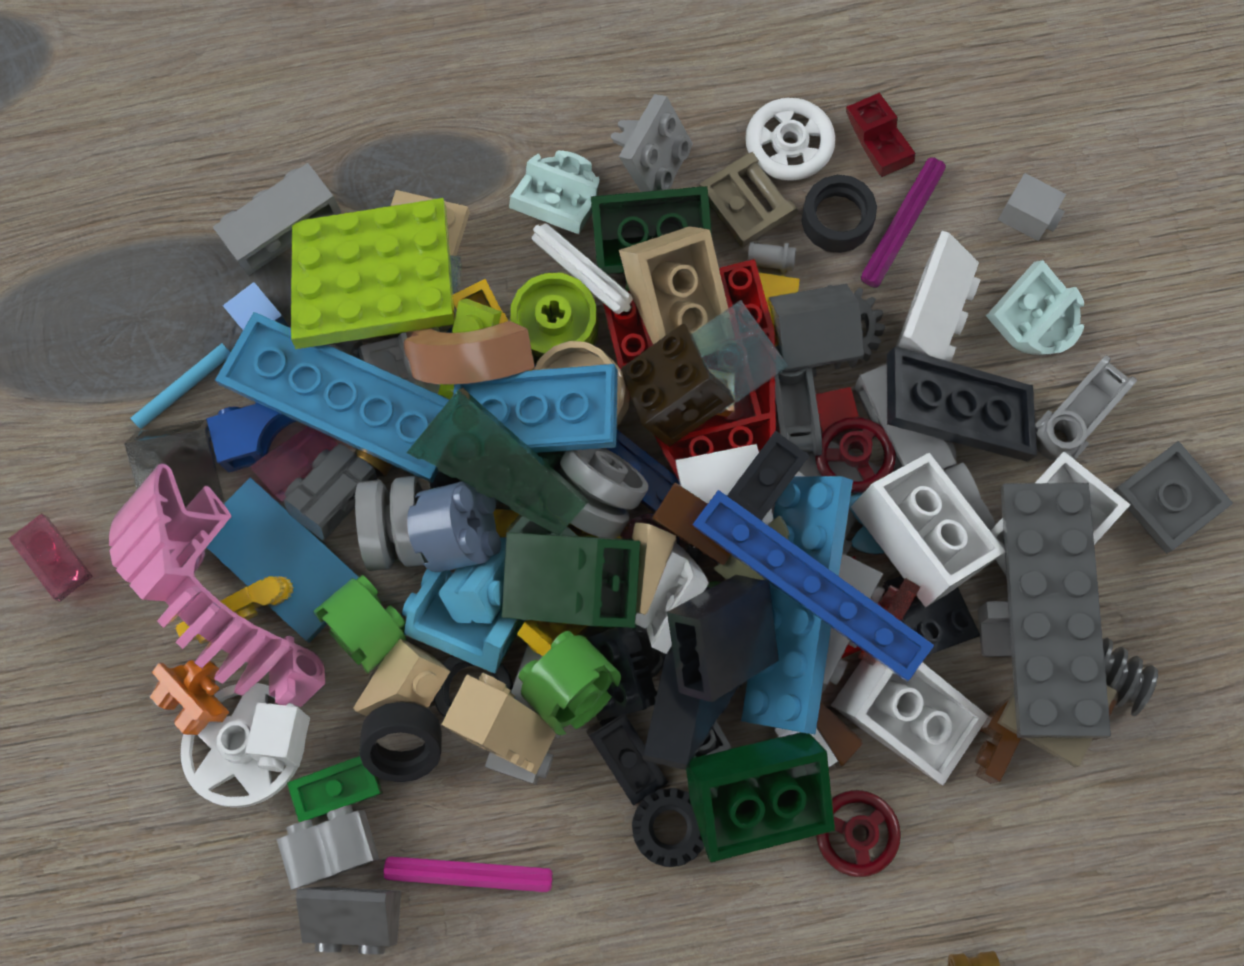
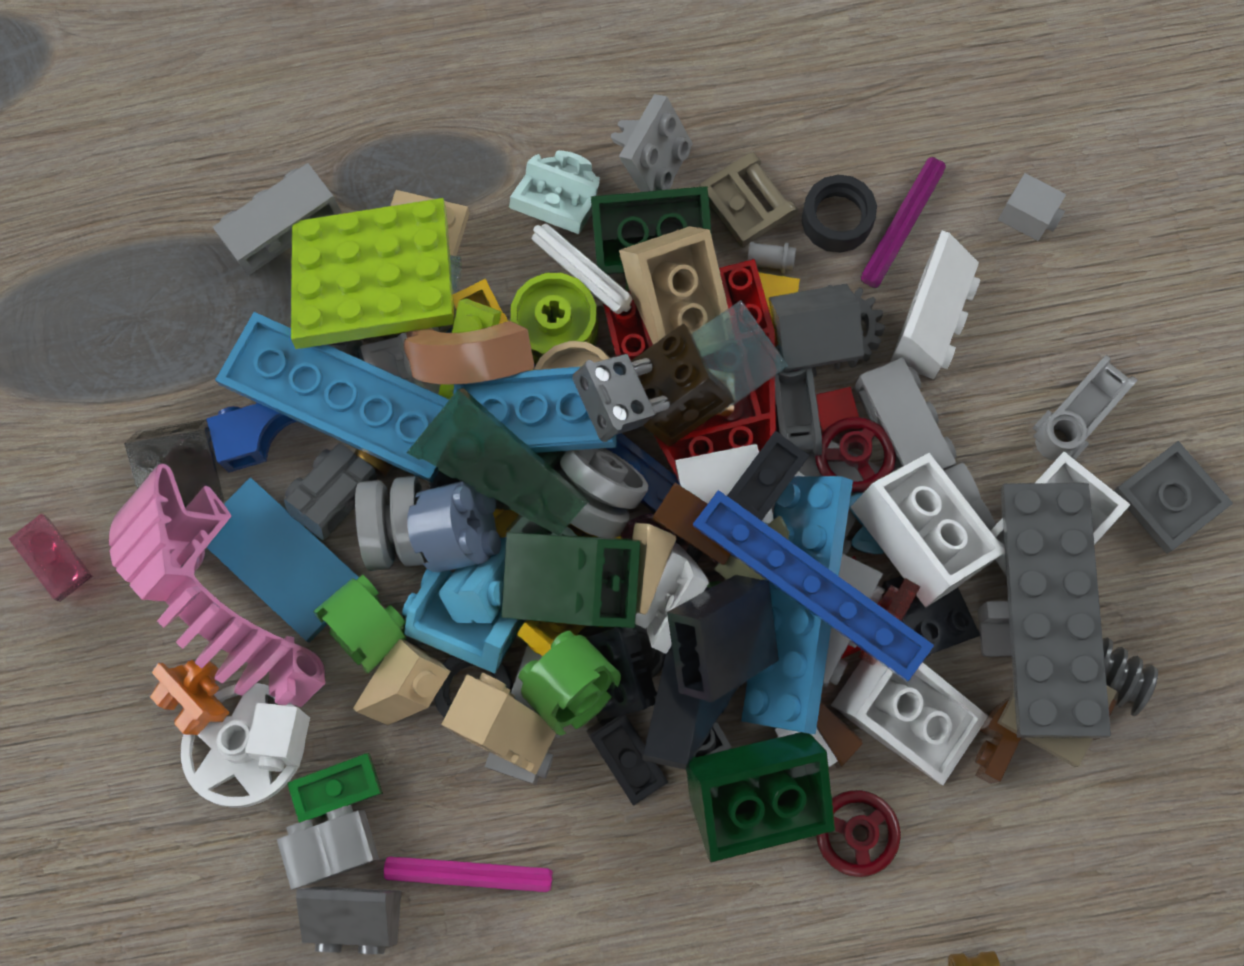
(180, 386): medium azure bar -> none
(245, 601): yellow hinge -> none
(249, 301): light blue brick -> none
(291, 460): clear pink slope -> none
(398, 765): black tyre -> none
(616, 395): none -> dark grey piece
(644, 834): black tyre -> none
(783, 111): white plate -> none
(879, 136): dark red slope -> none
(960, 404): black plate -> none
(1039, 313): light aqua slope -> none

